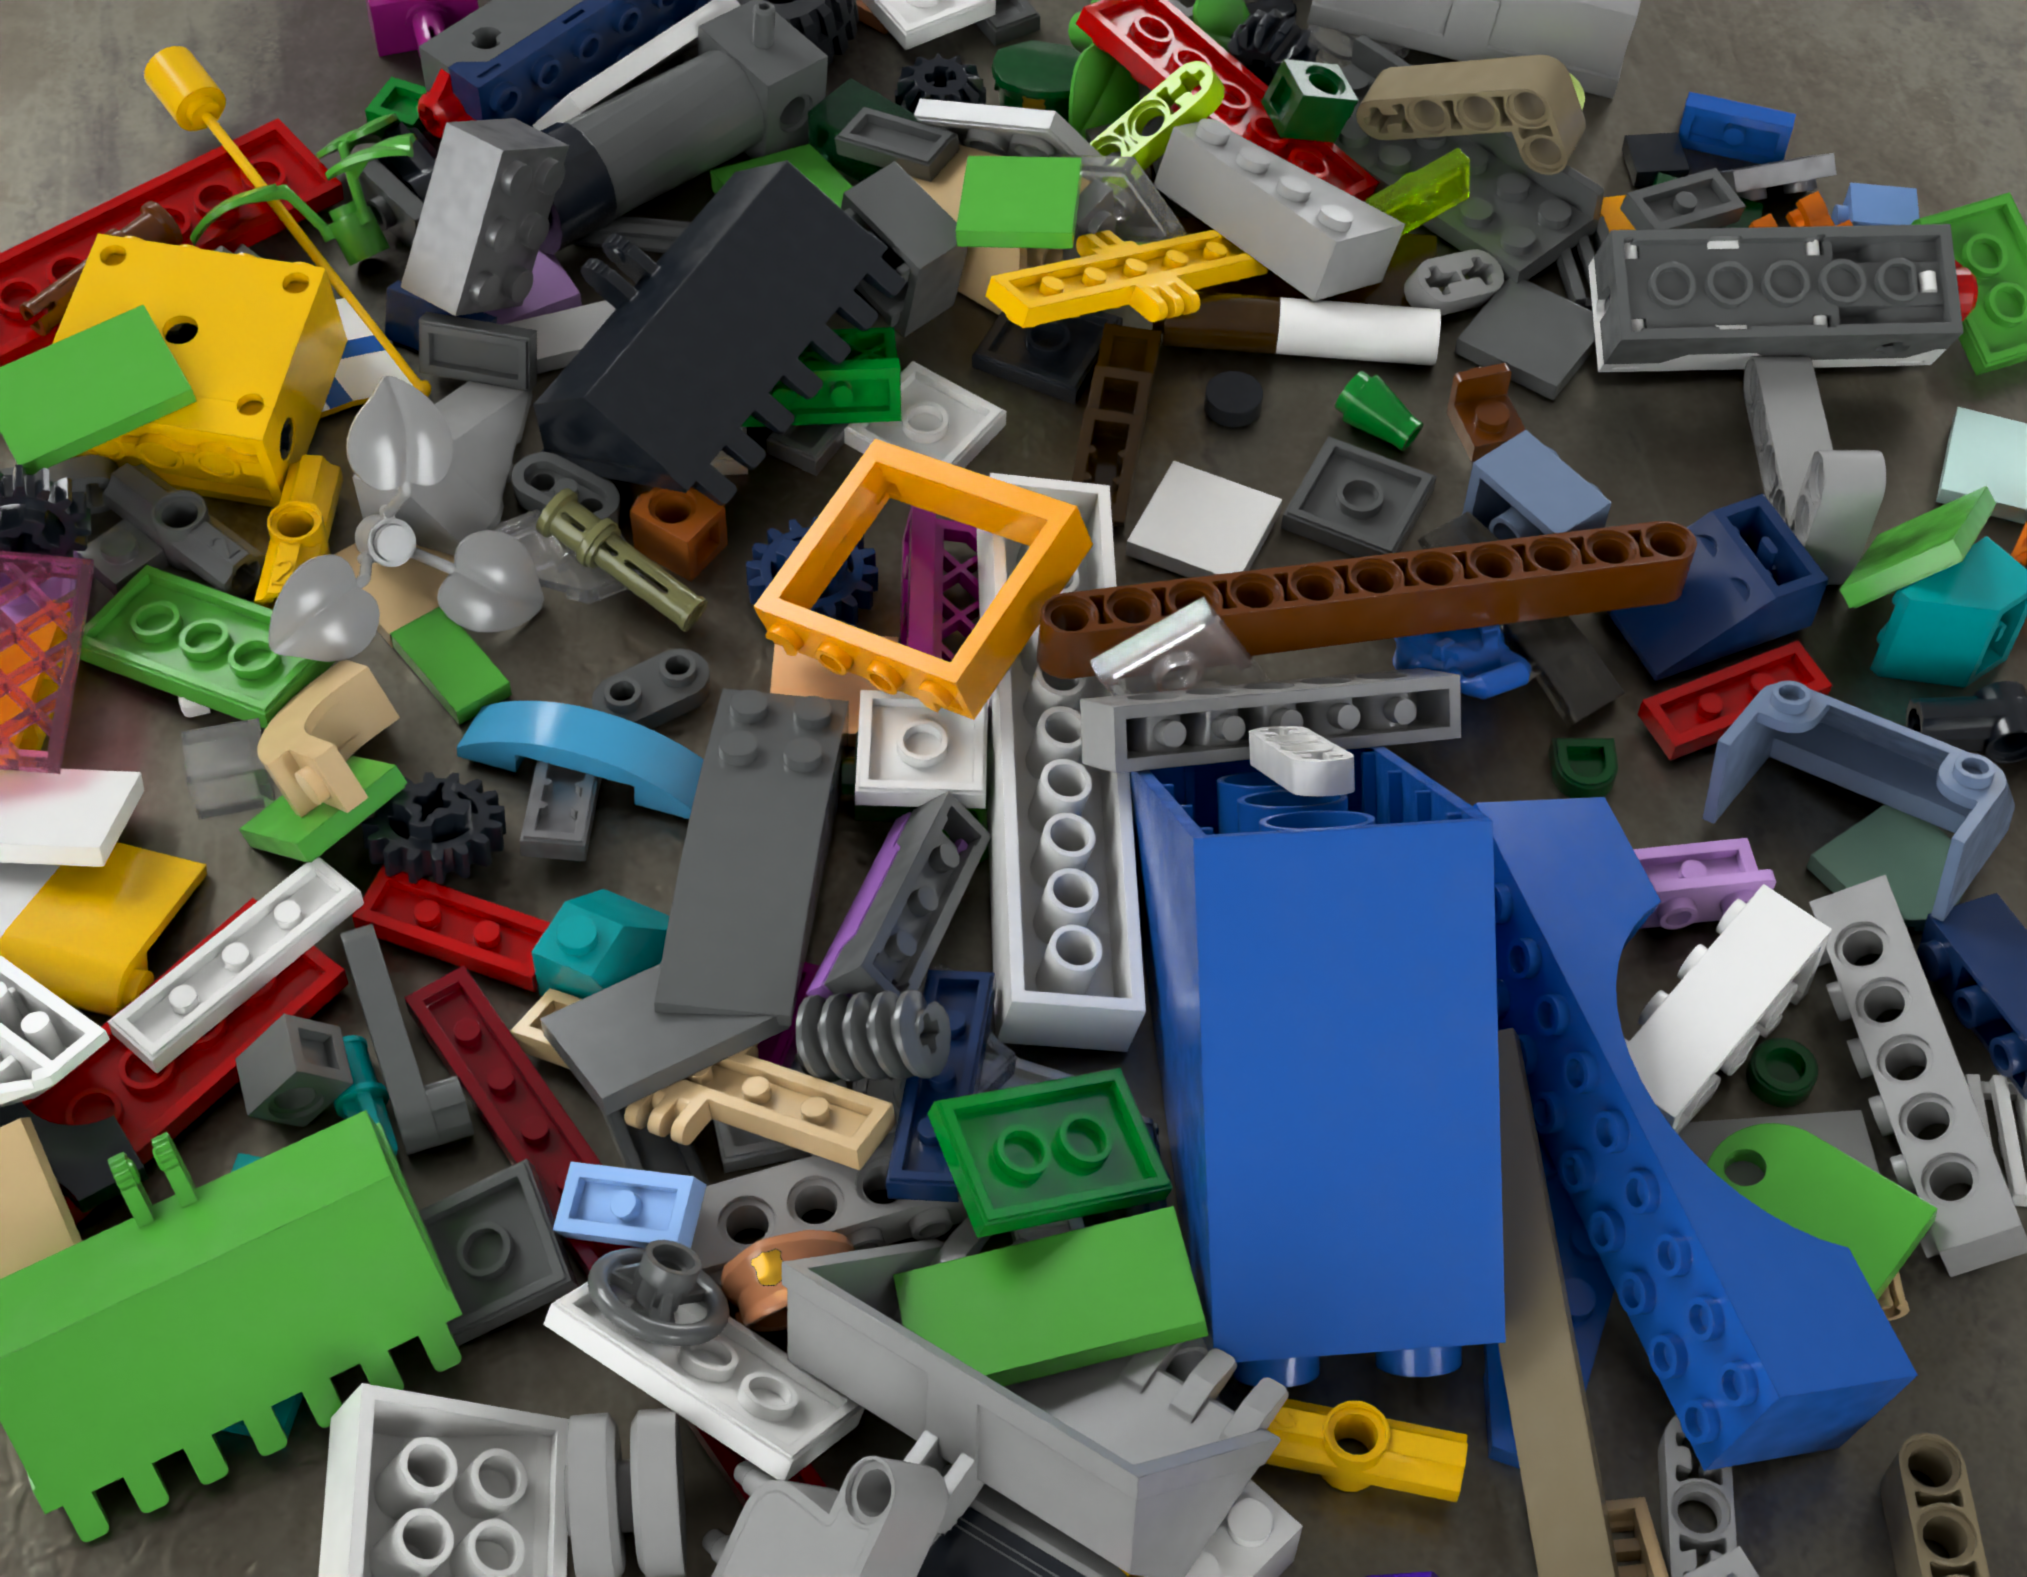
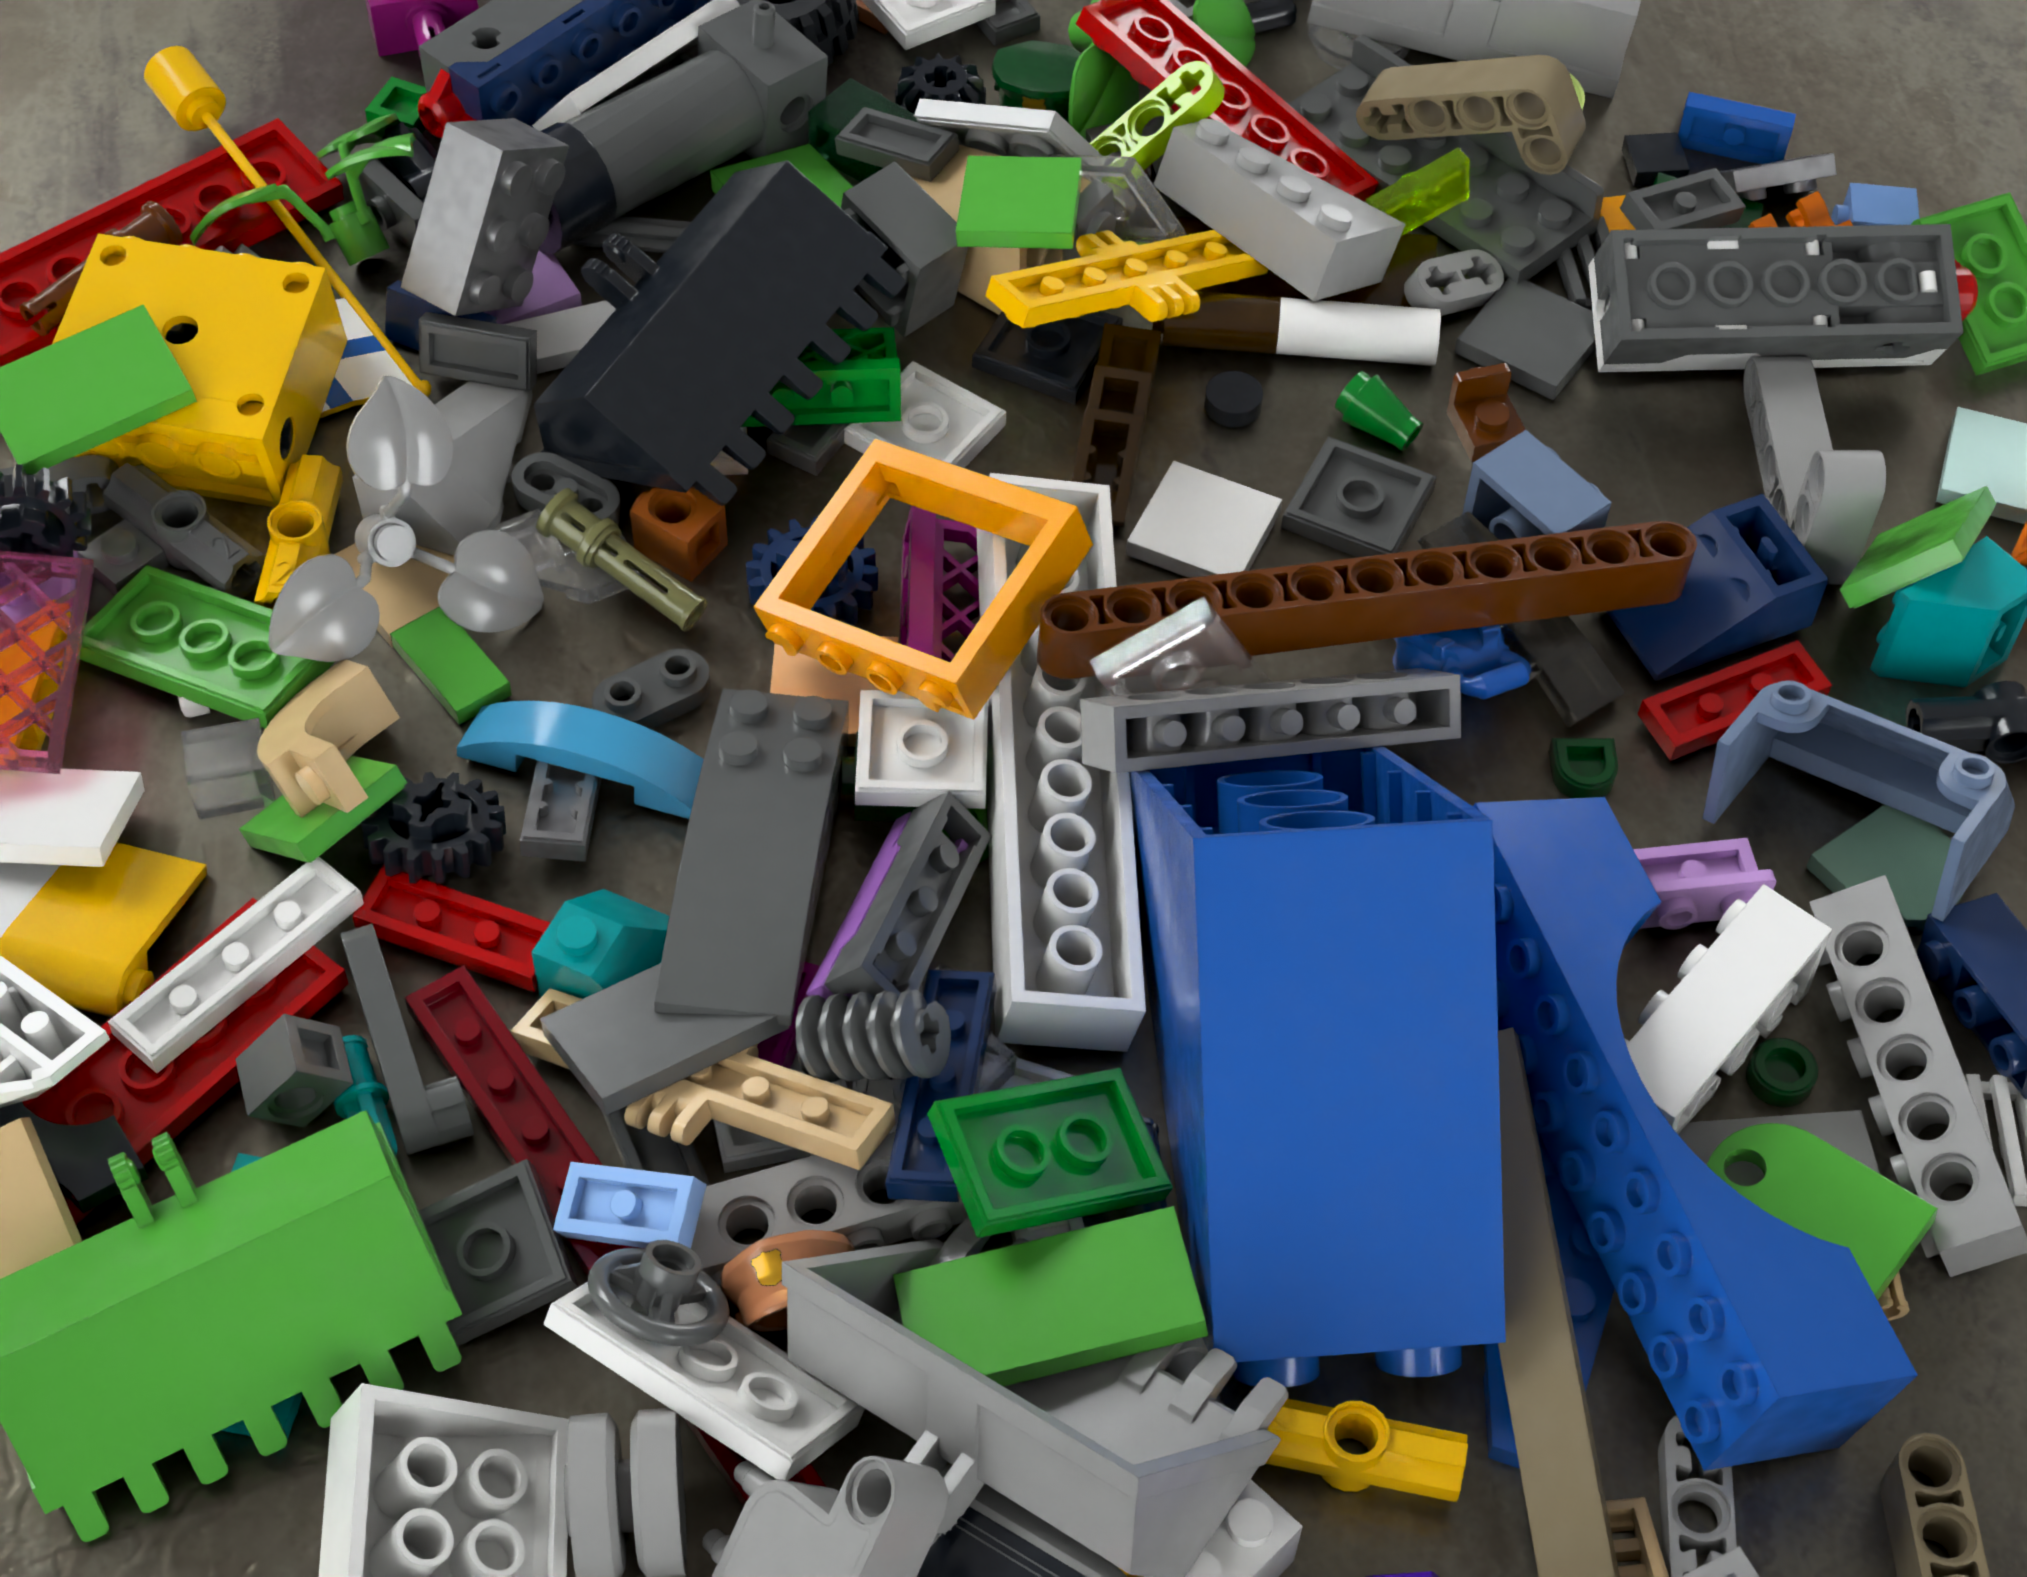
(1267, 40): black gear -> none
(1302, 761): white beam -> none
(1309, 100): dark green brick -> none

